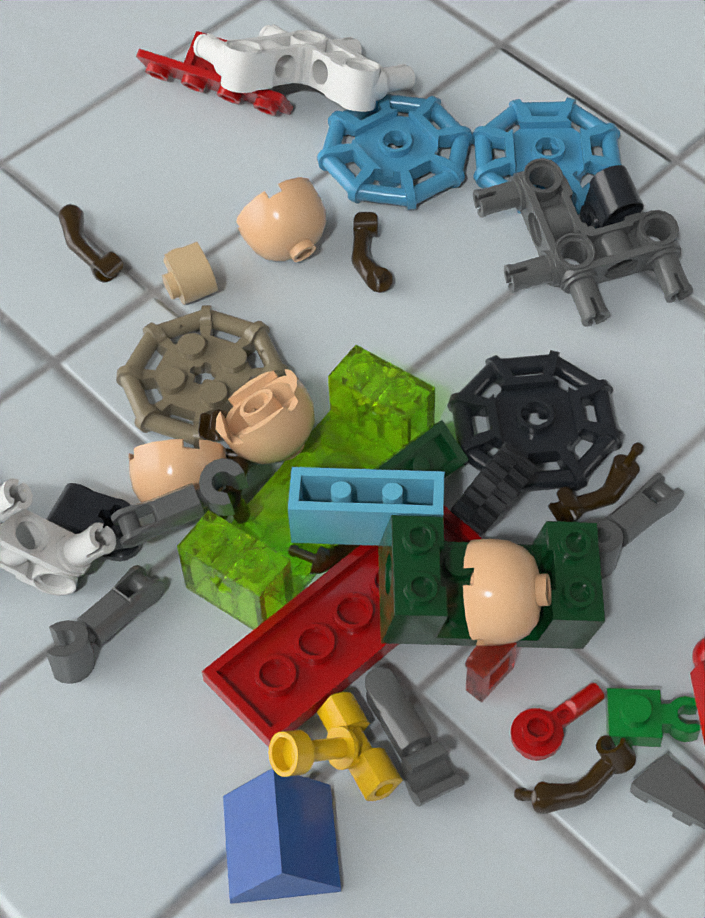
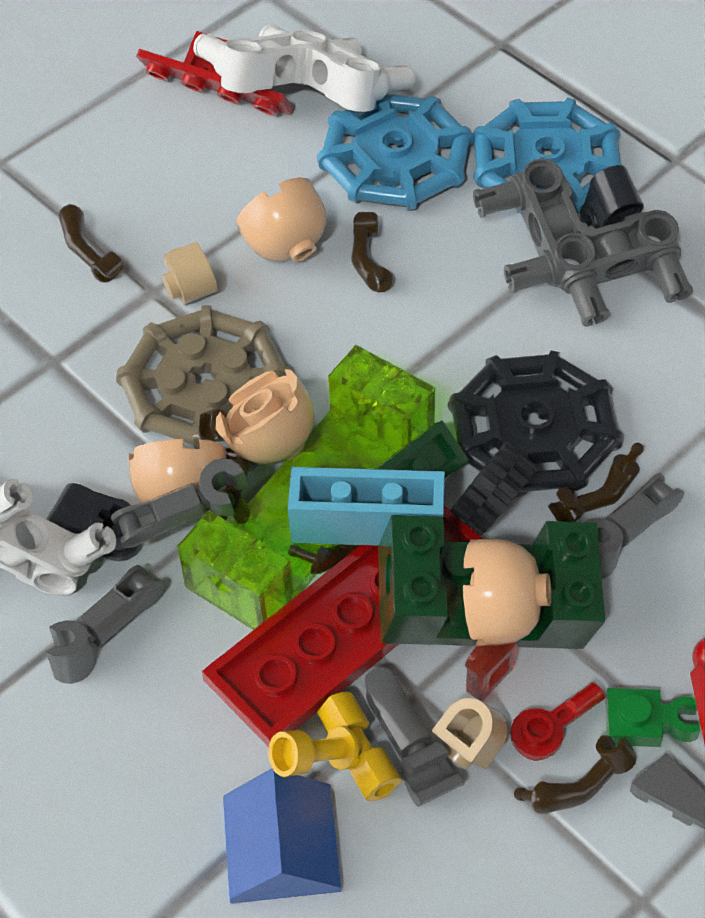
(472, 732): none -> tan plate

